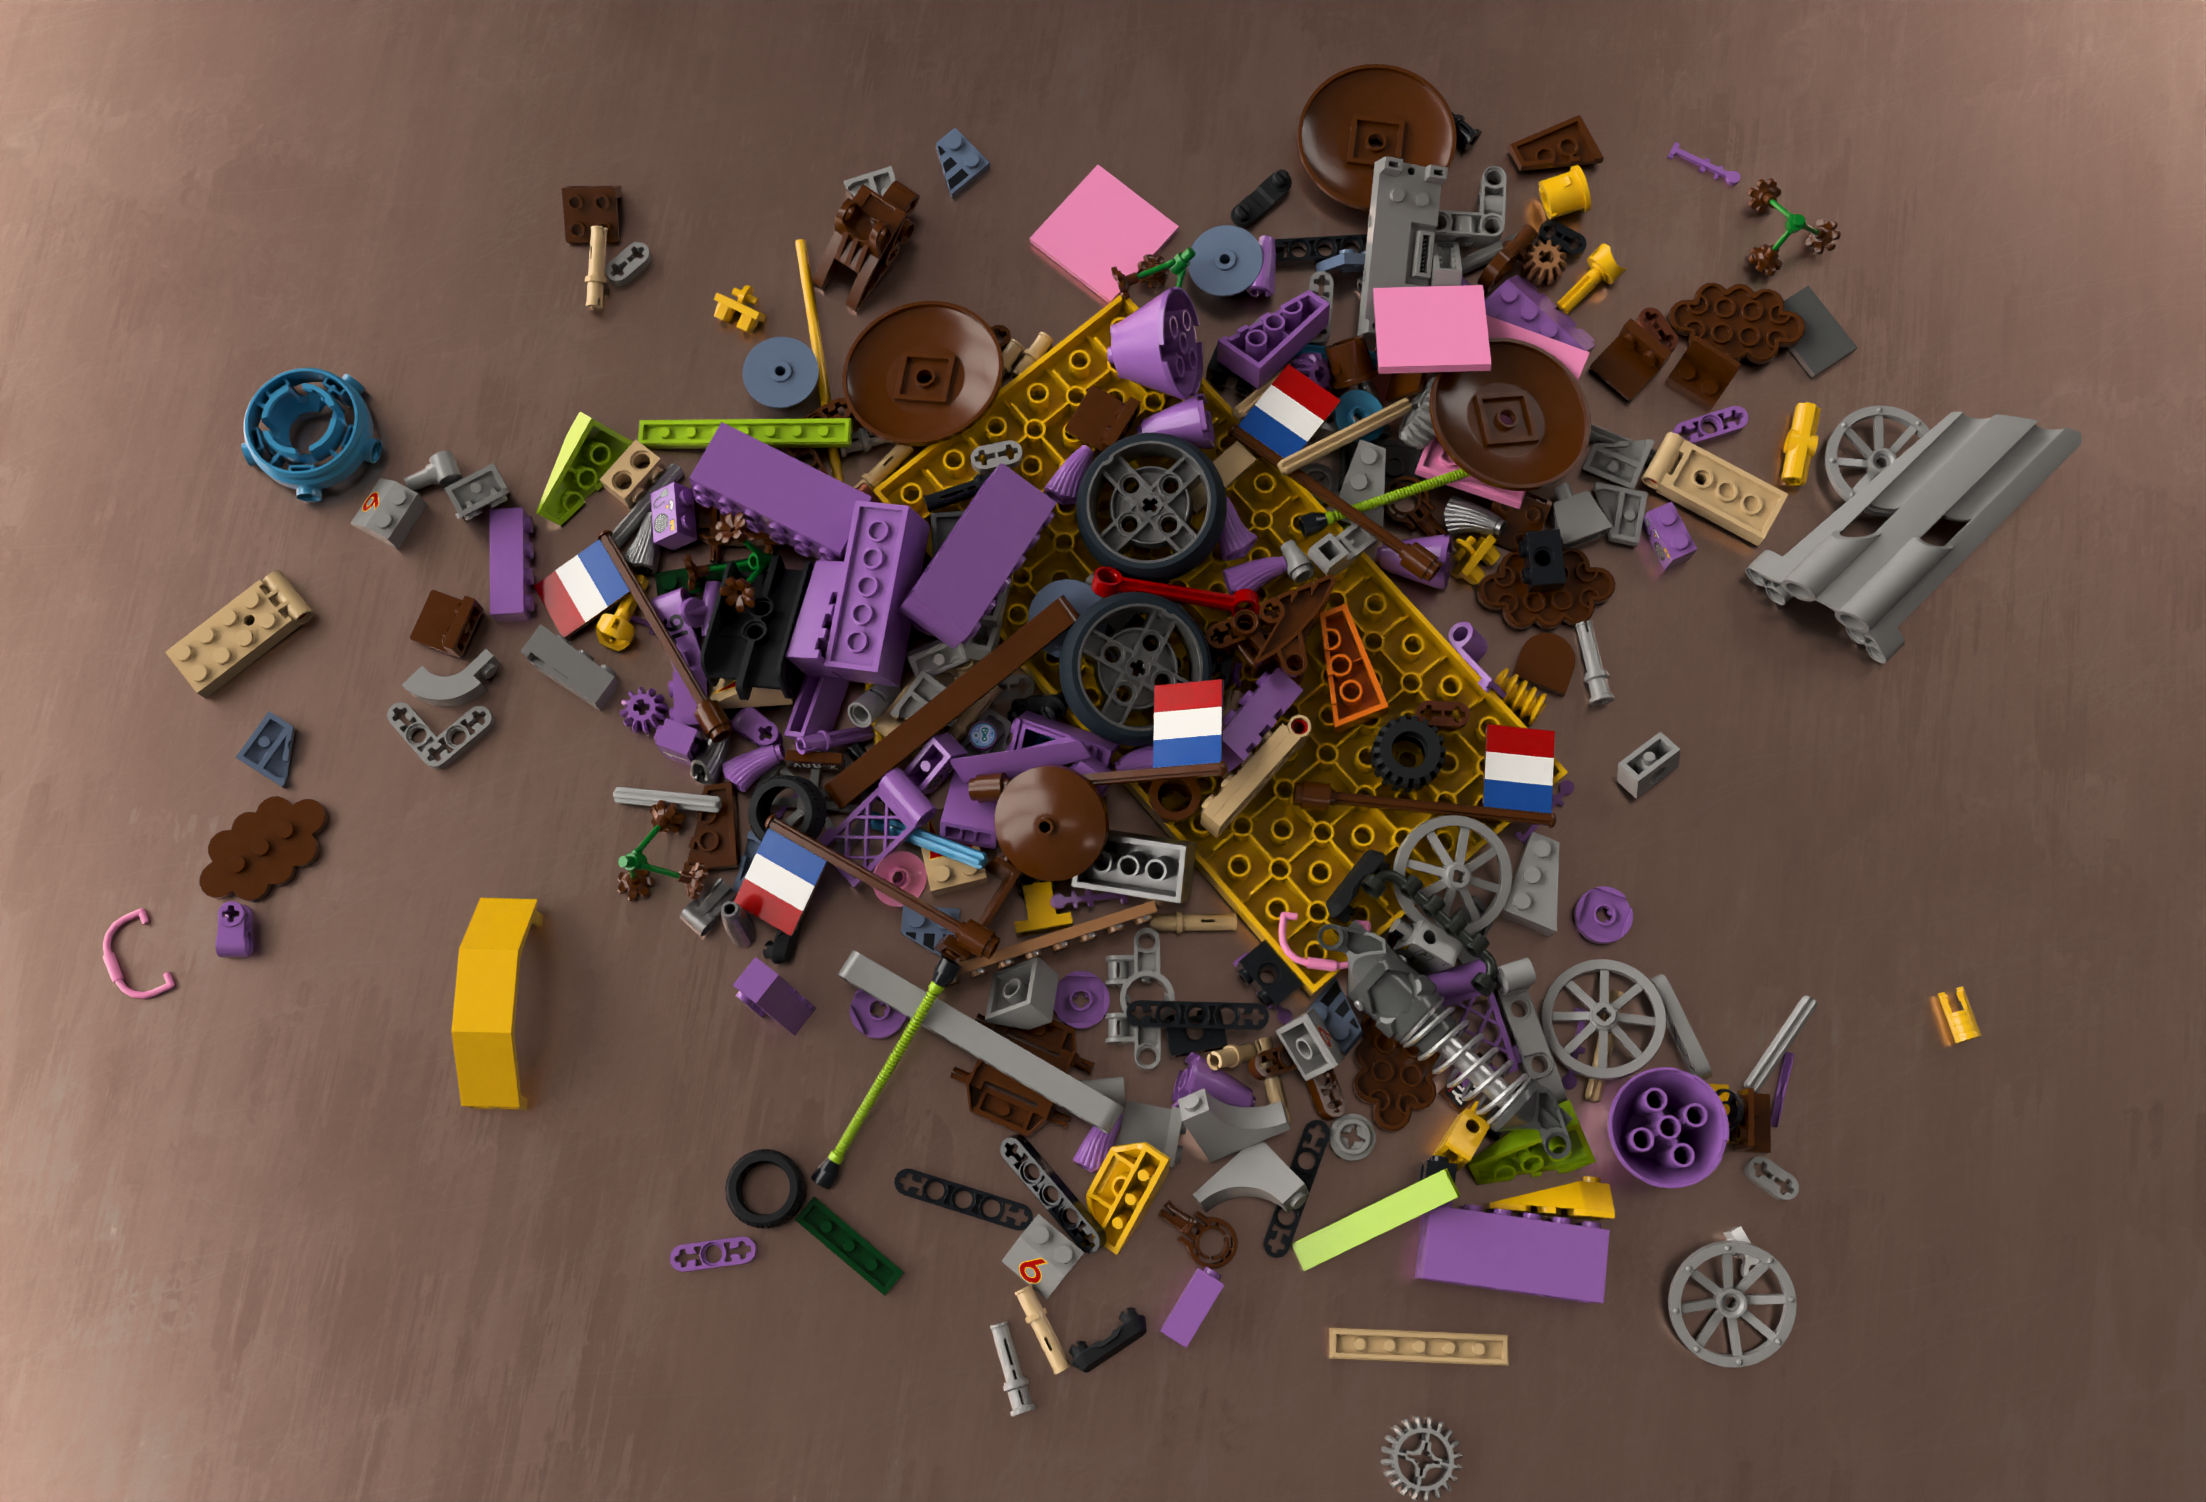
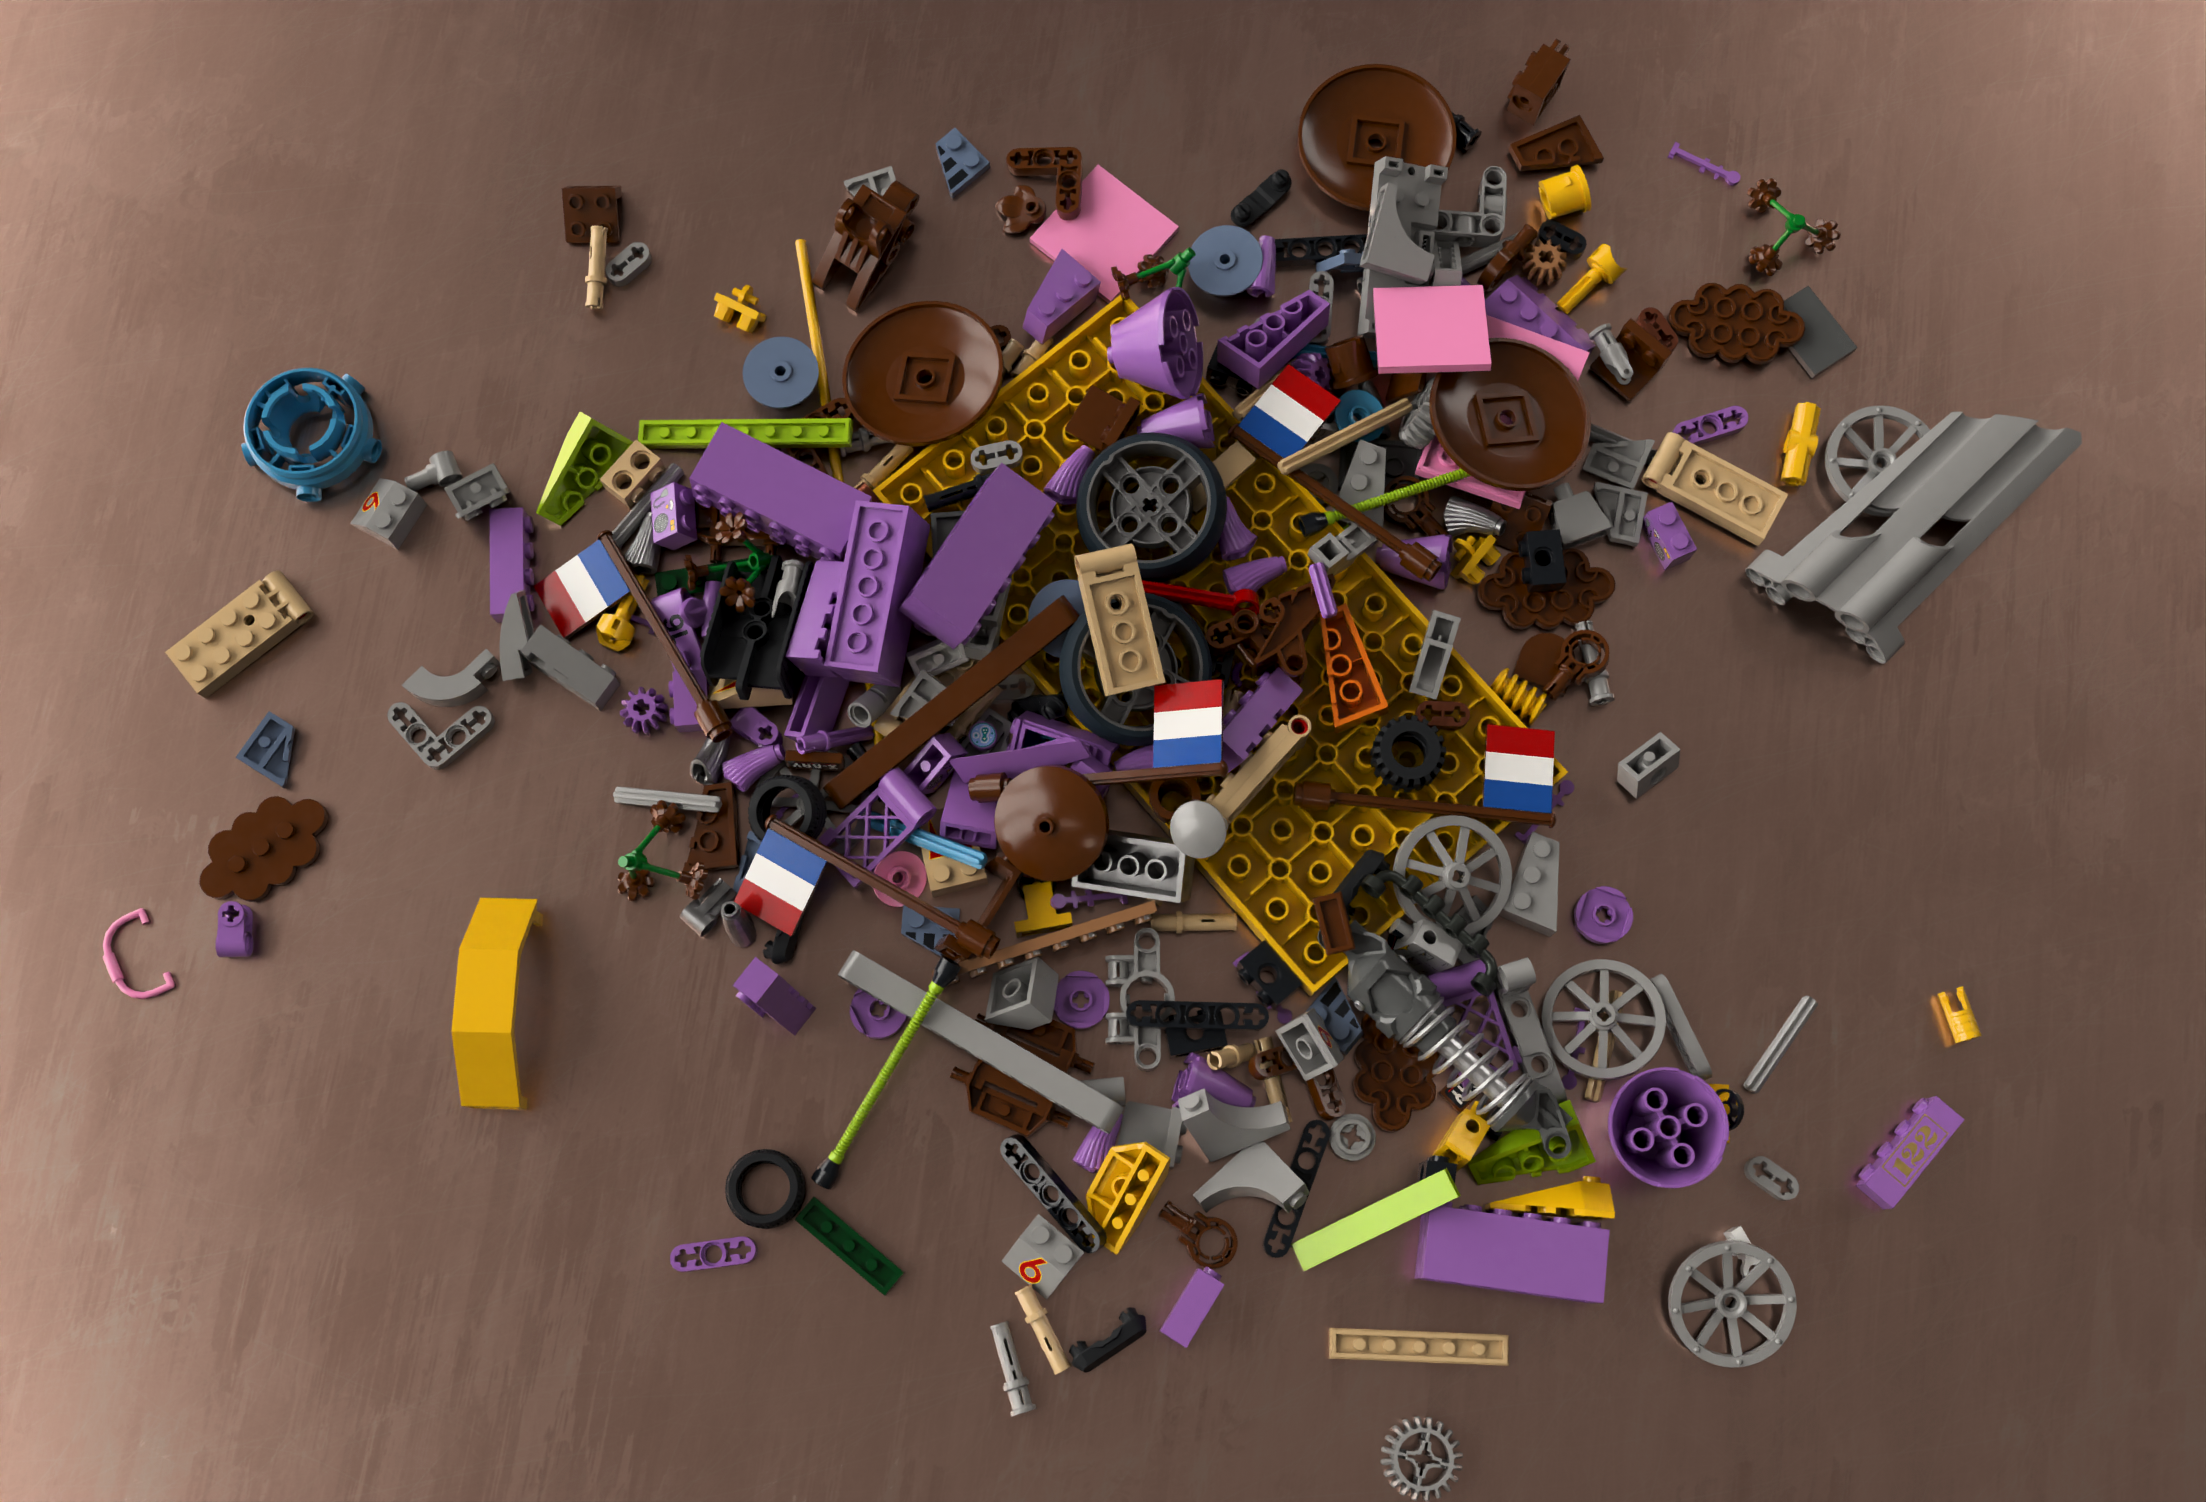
(447, 623): reddish brown bracket -> none
(514, 634): none -> light grey slope
(678, 741): medium lavender brick -> none
(788, 586): none -> light grey piece
(951, 1190): black beam -> none
(1018, 207): none -> reddish brown plate
(1061, 298): none -> medium lavender wedge
(1063, 171): none -> reddish brown beam
(1120, 636): none -> tan hinge
(1198, 829): none -> light grey dish
(1298, 564): light grey cone -> none
(1310, 962): bright pink piece -> none
(1323, 590): none -> medium lavender axle
(1334, 923): none -> reddish brown tile
(1390, 248): none -> light grey arch
(1434, 654): none -> light grey slope
(1472, 648): medium lavender door -> none
(1538, 82): none -> reddish brown brick
(1581, 670): none -> reddish brown pin
(1612, 353): none -> light grey piece
(1703, 372): reddish brown bracket -> none
(1754, 1131): reddish brown bracket -> none
(1781, 1088): medium lavender piece -> none
(1909, 1152): none -> medium lavender brick

